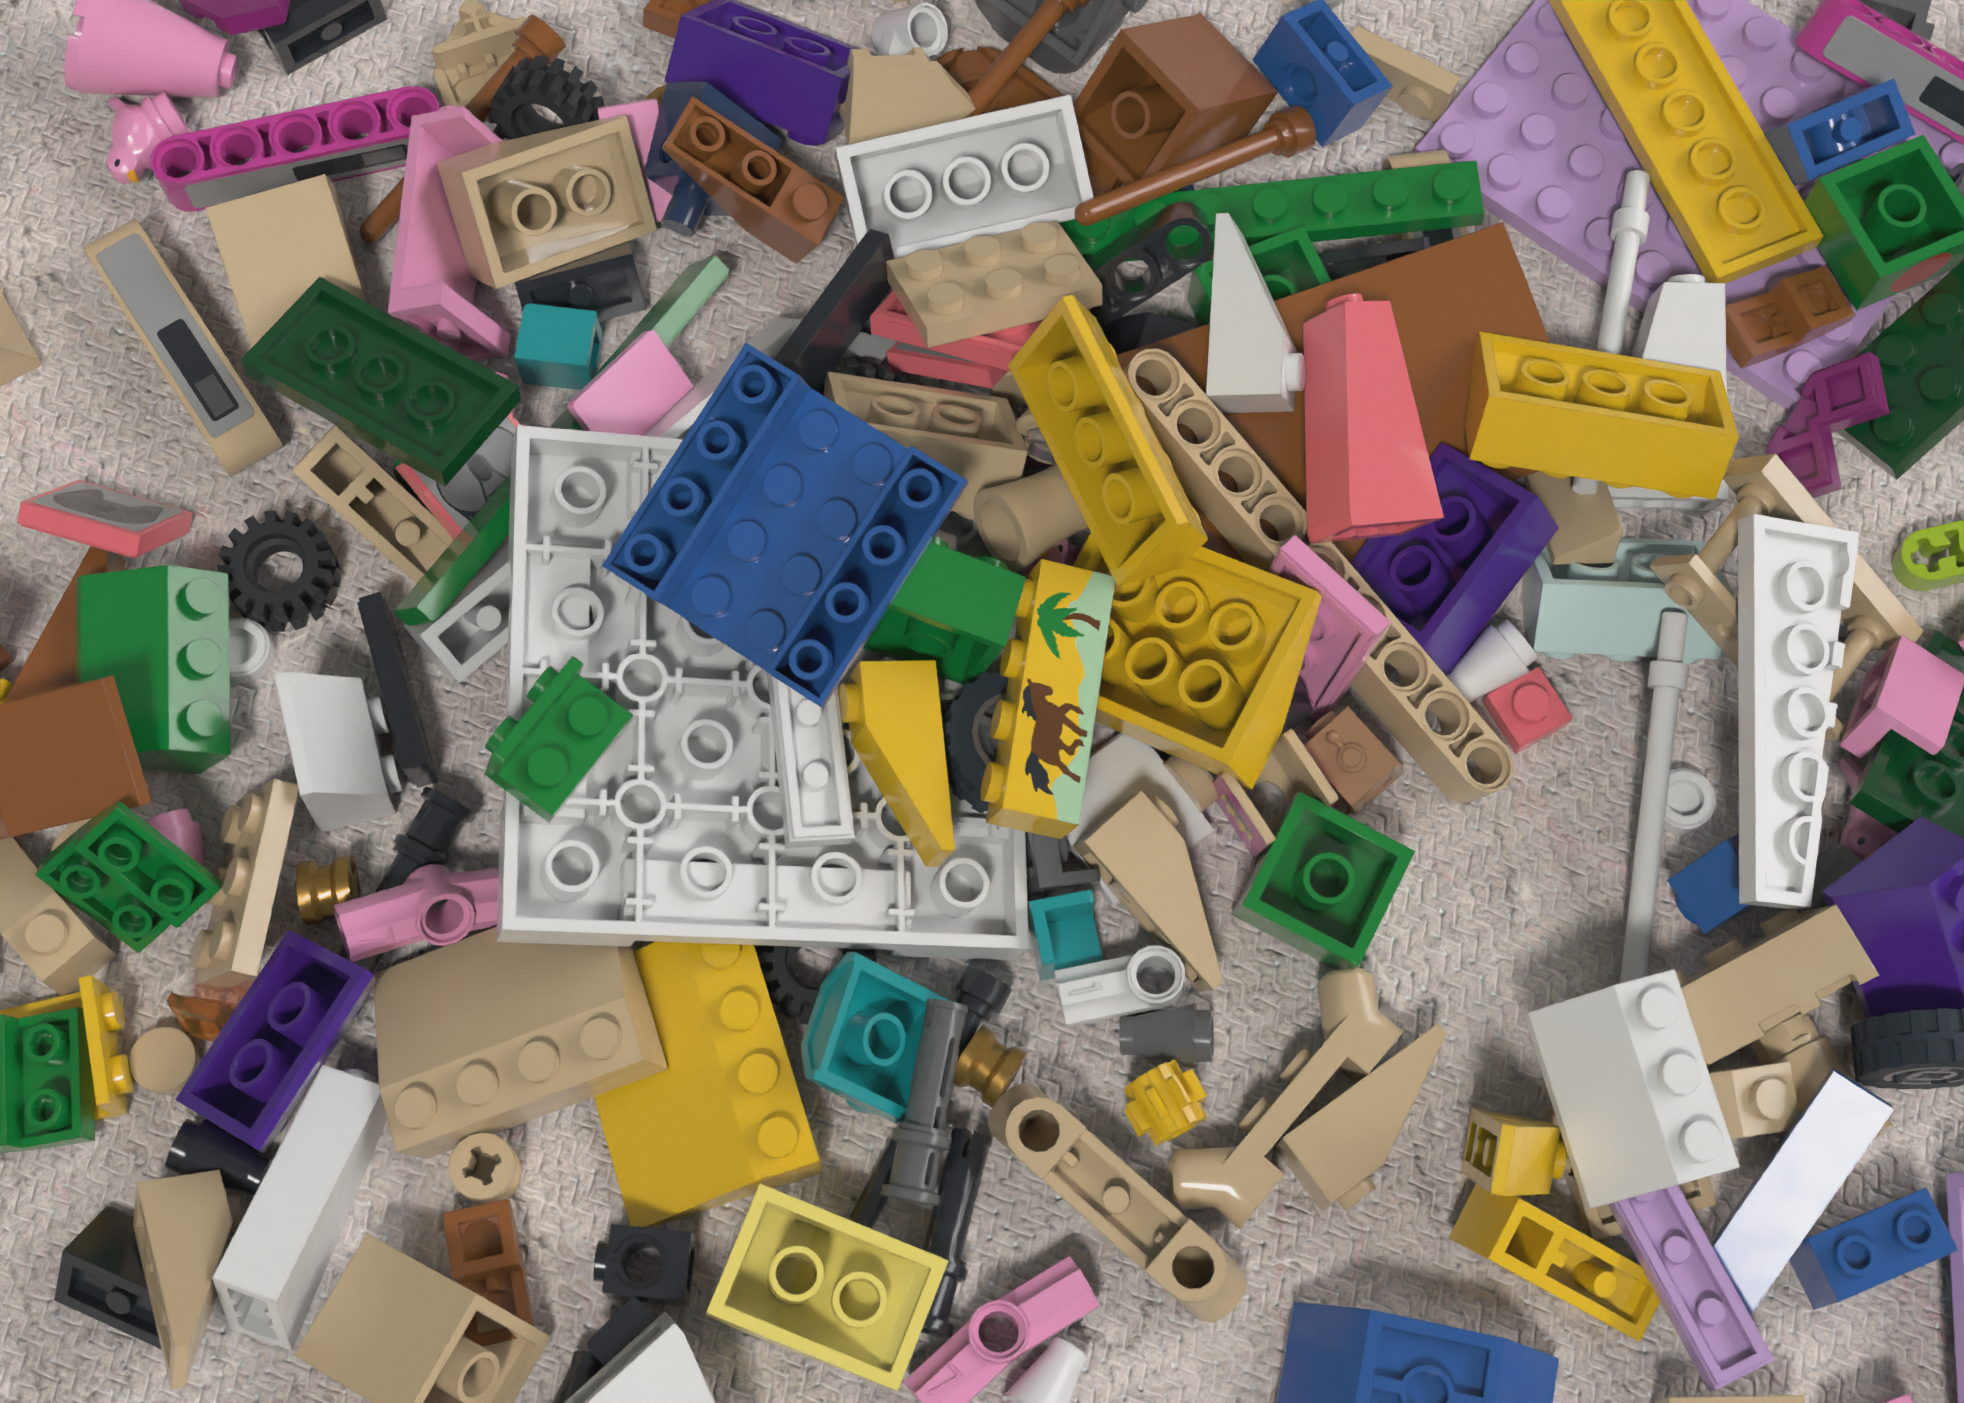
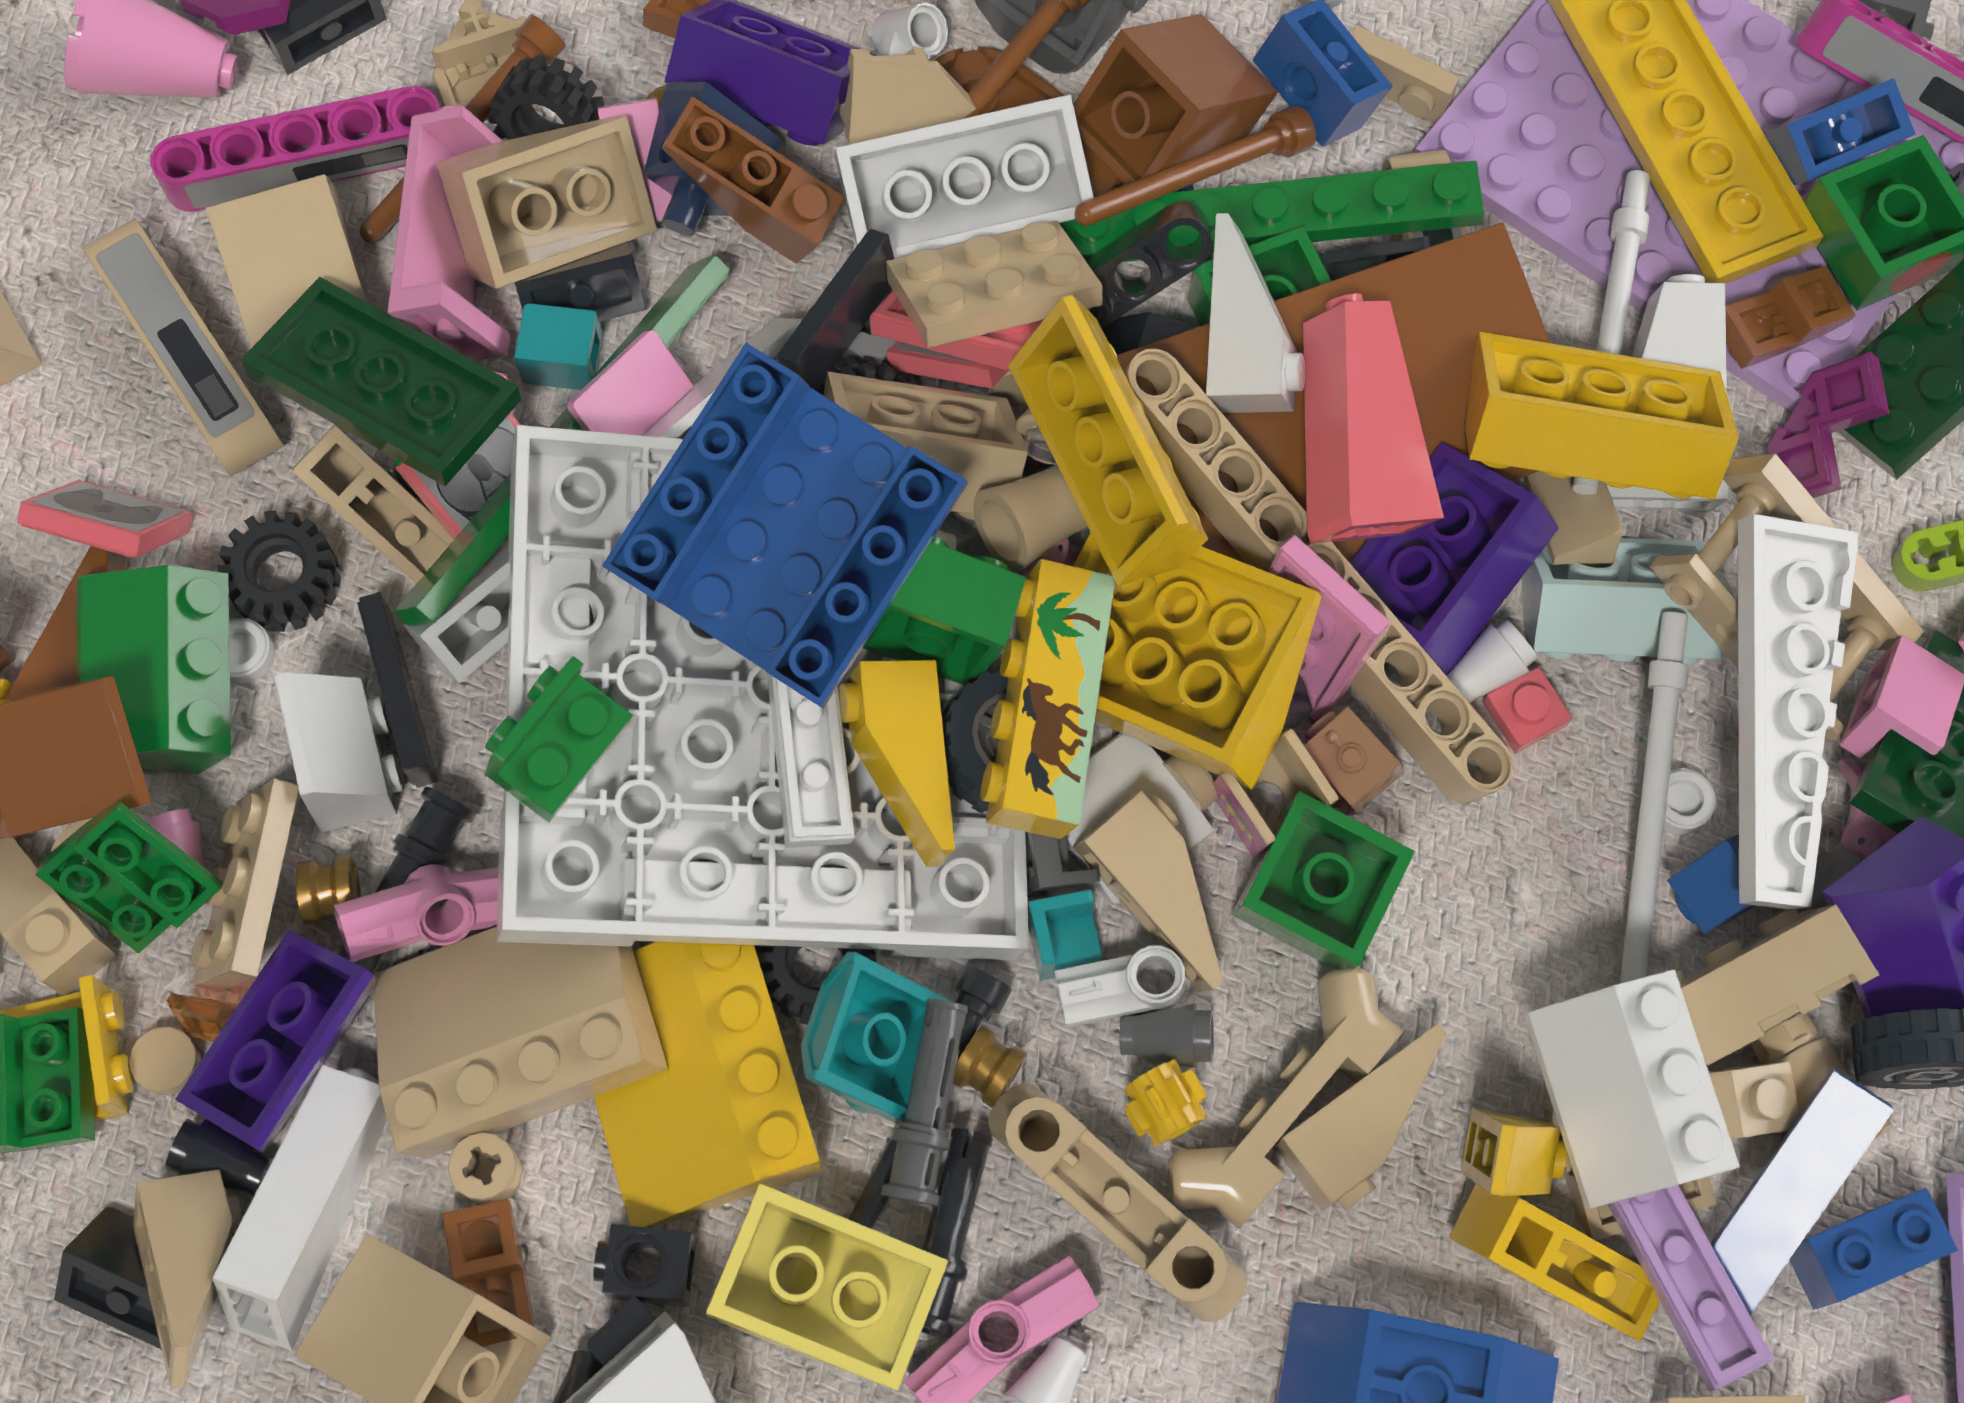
(137, 132): bright pink animal -> none

